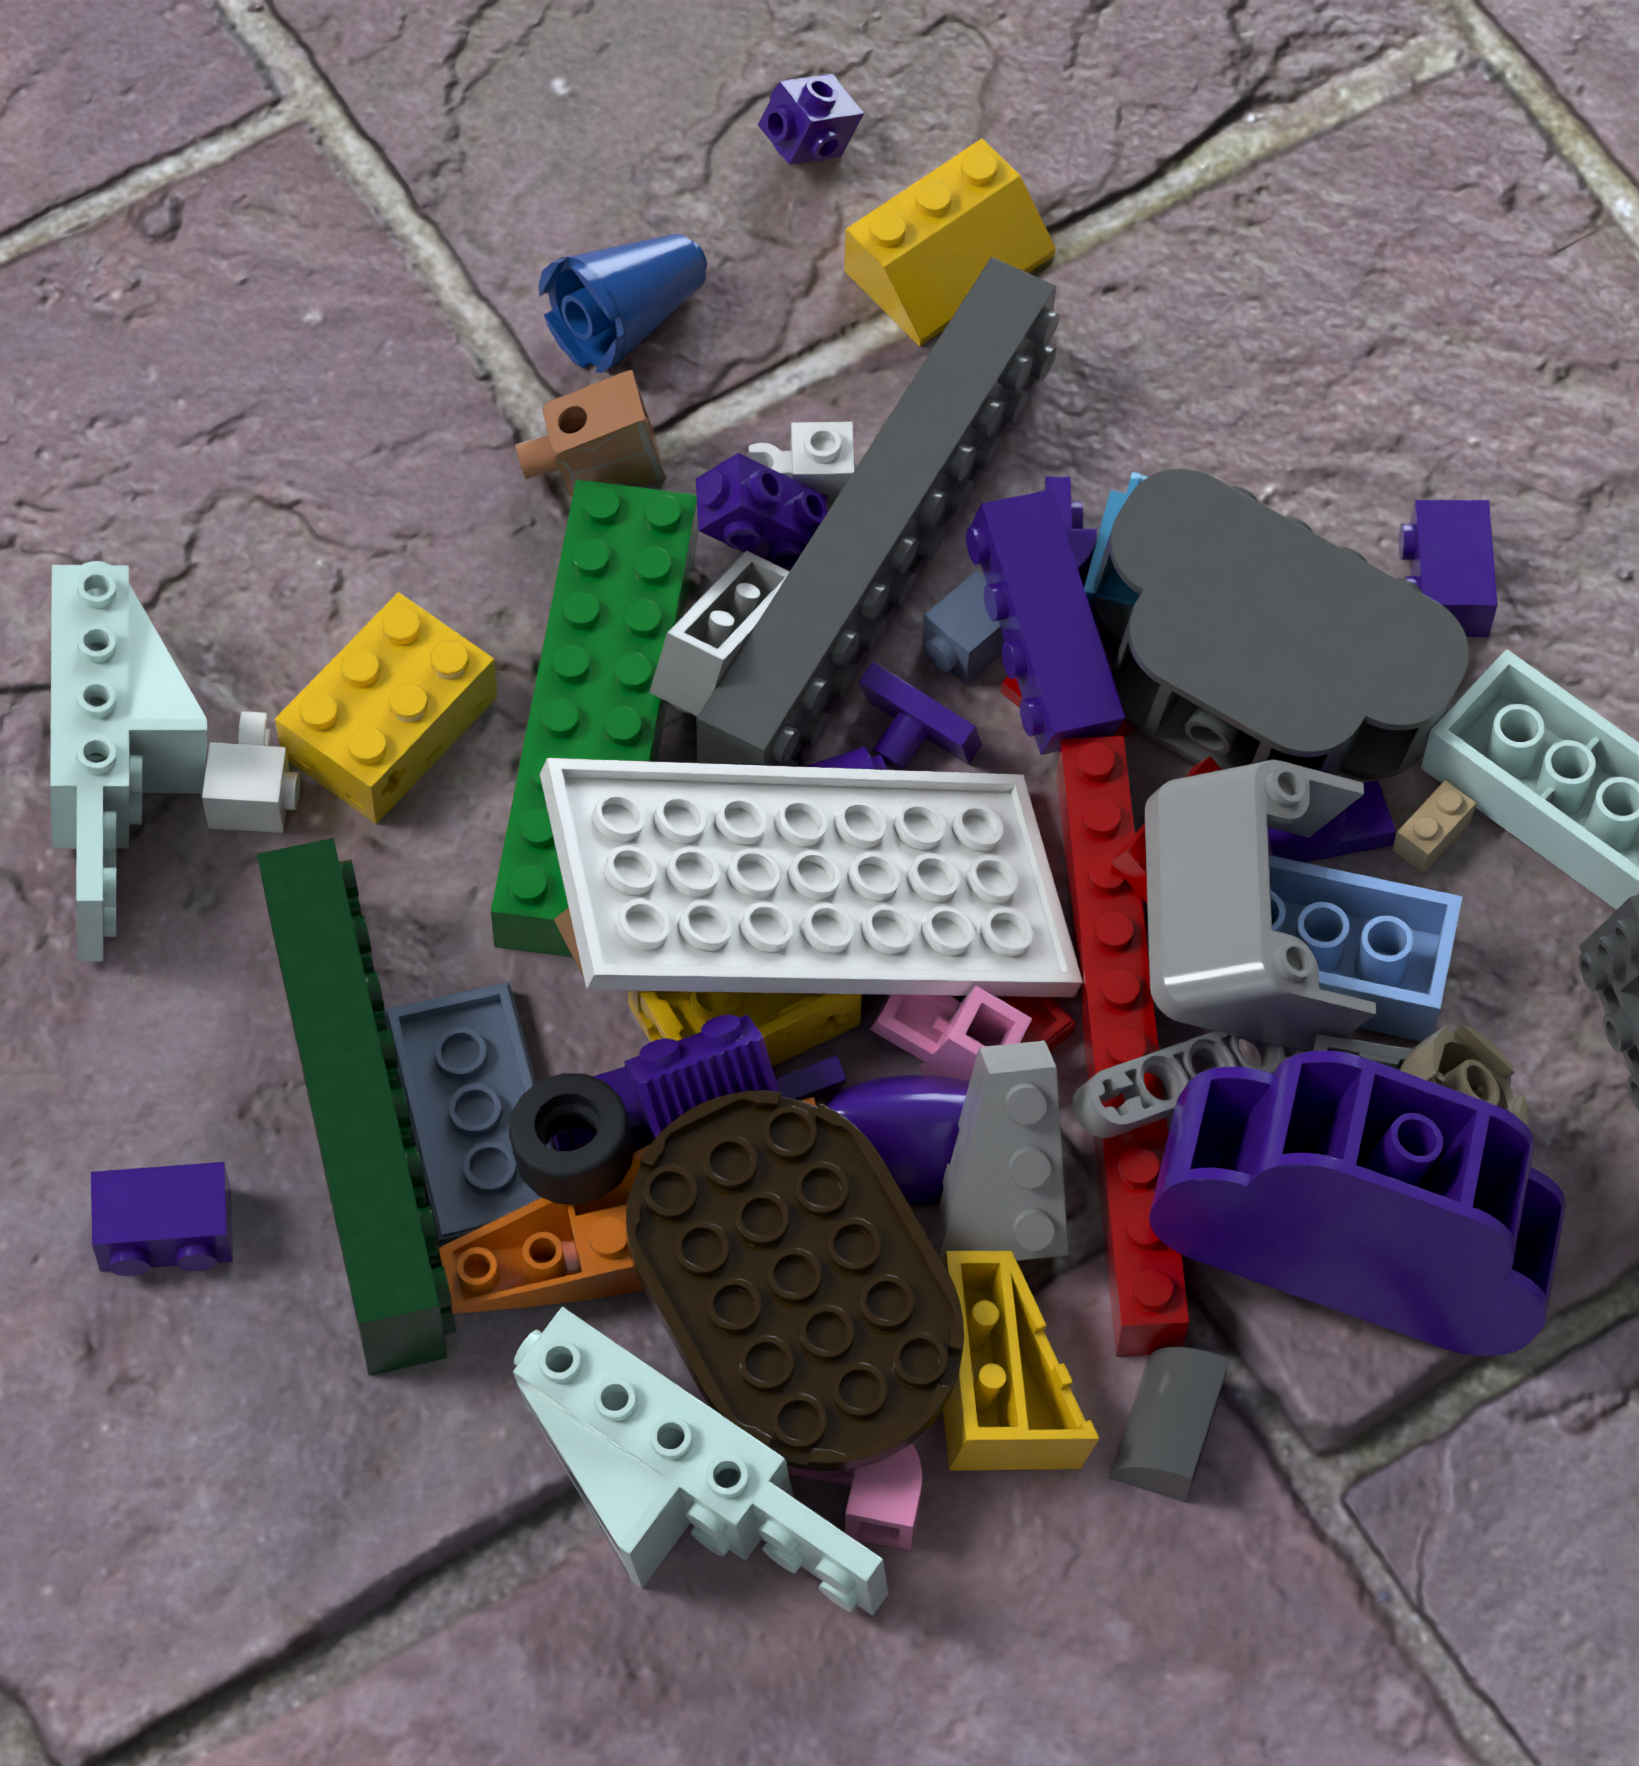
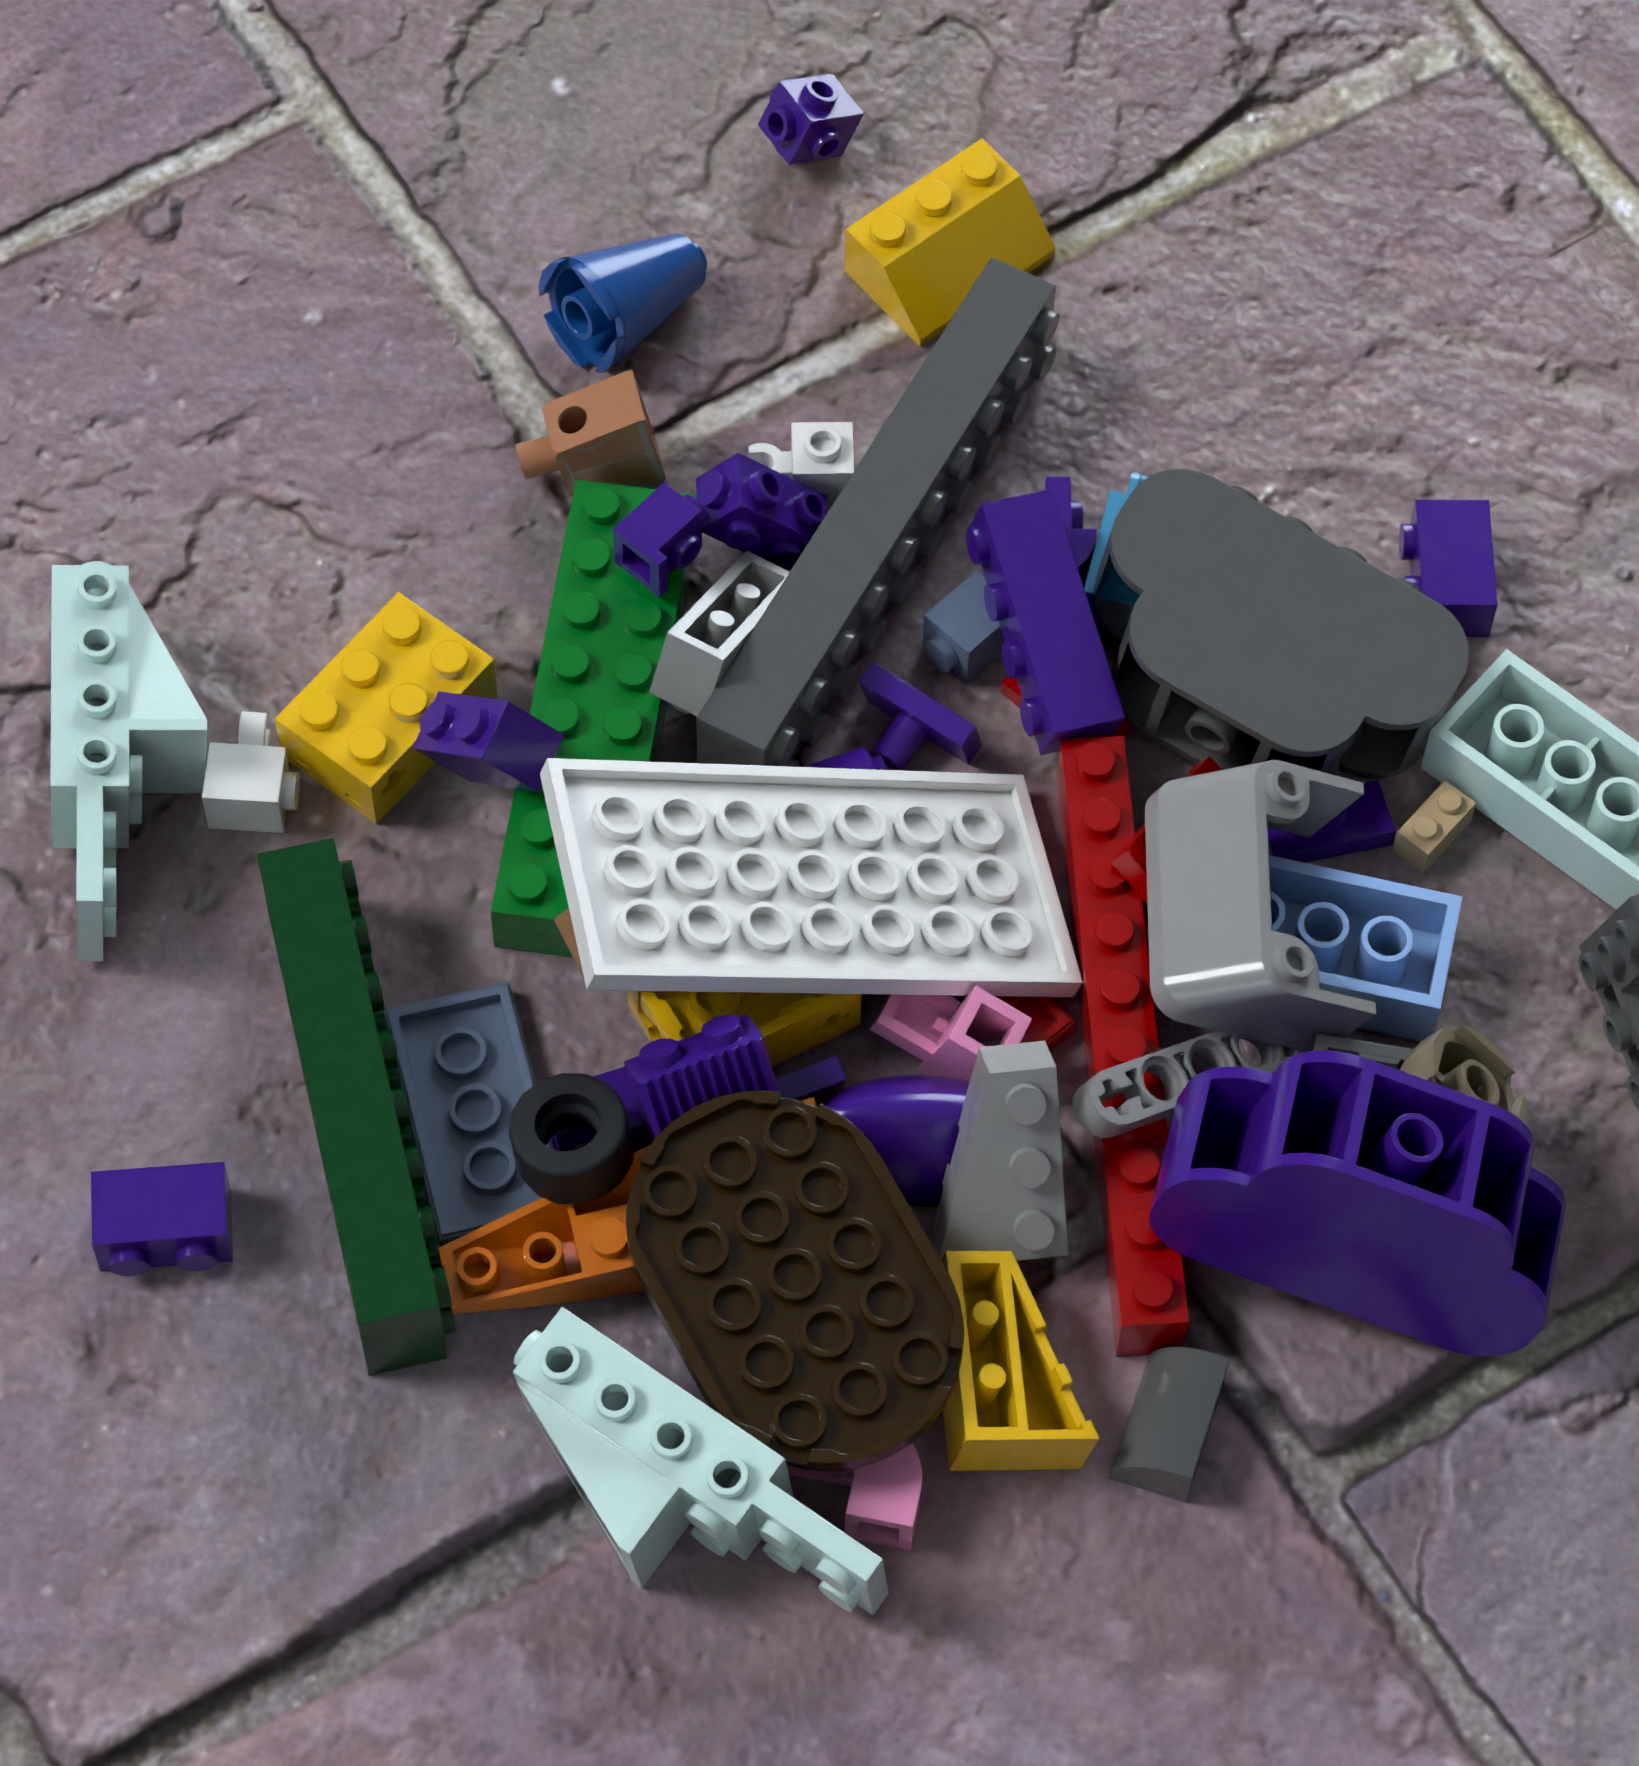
(487, 740): none -> dark purple brick
(660, 537): none -> dark purple brick

